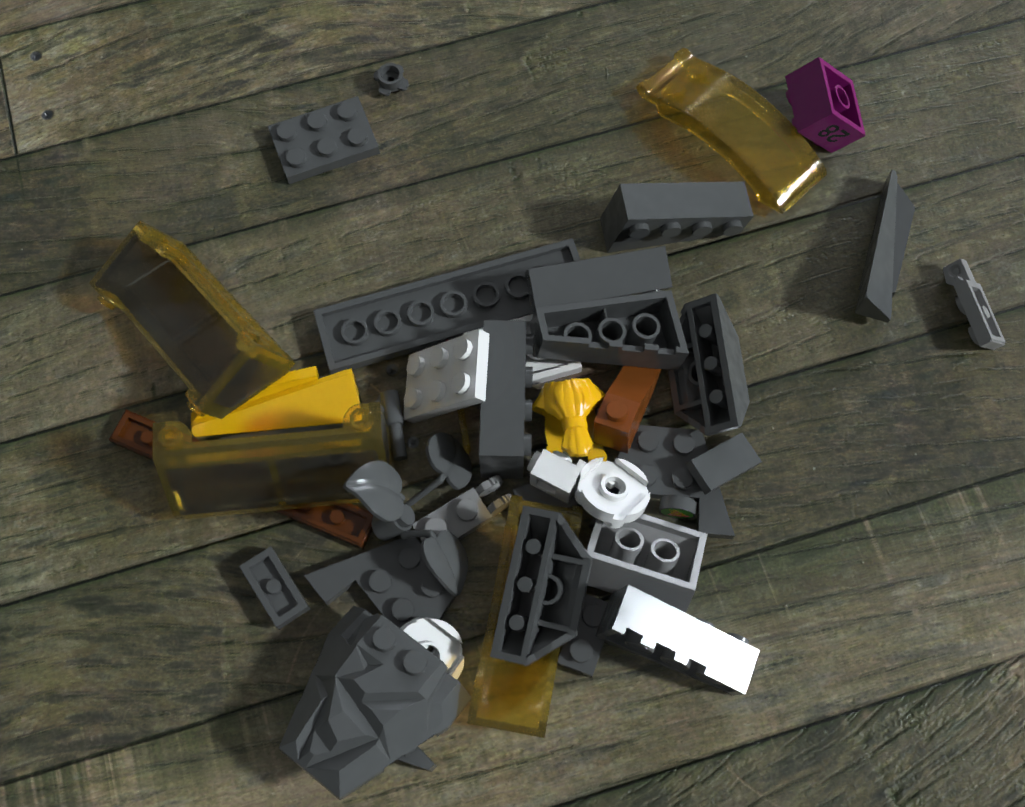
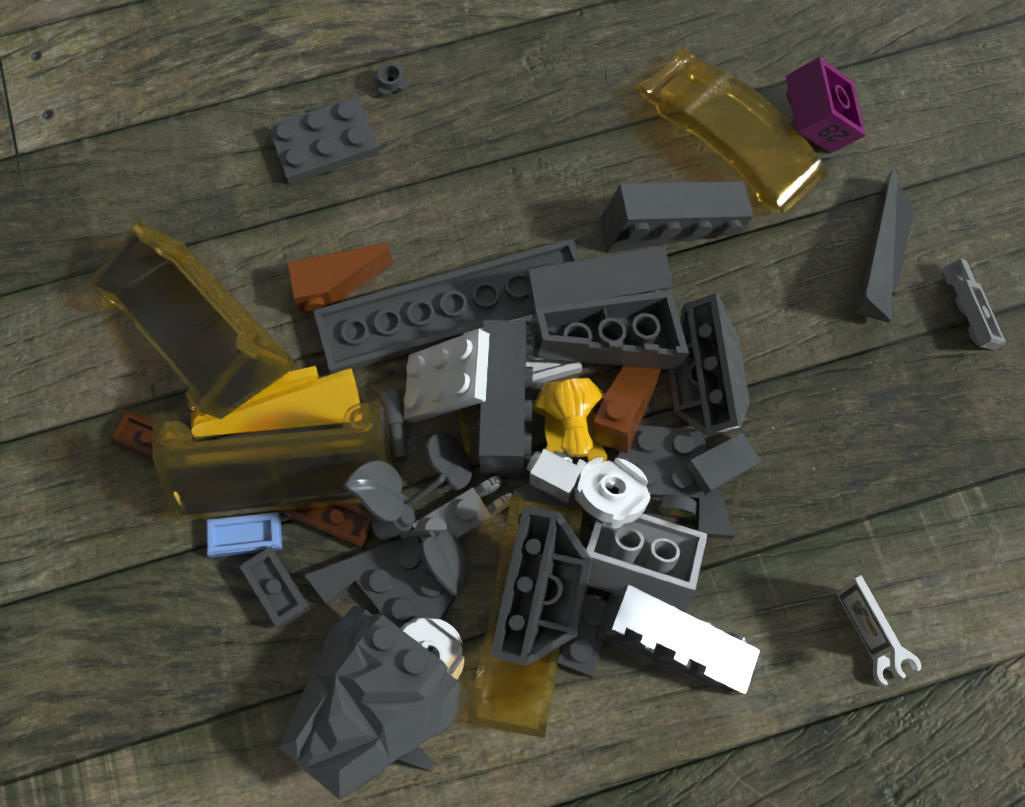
(243, 534): none -> light blue tile
(334, 276): none -> dark orange slope
(875, 631): none -> white flag

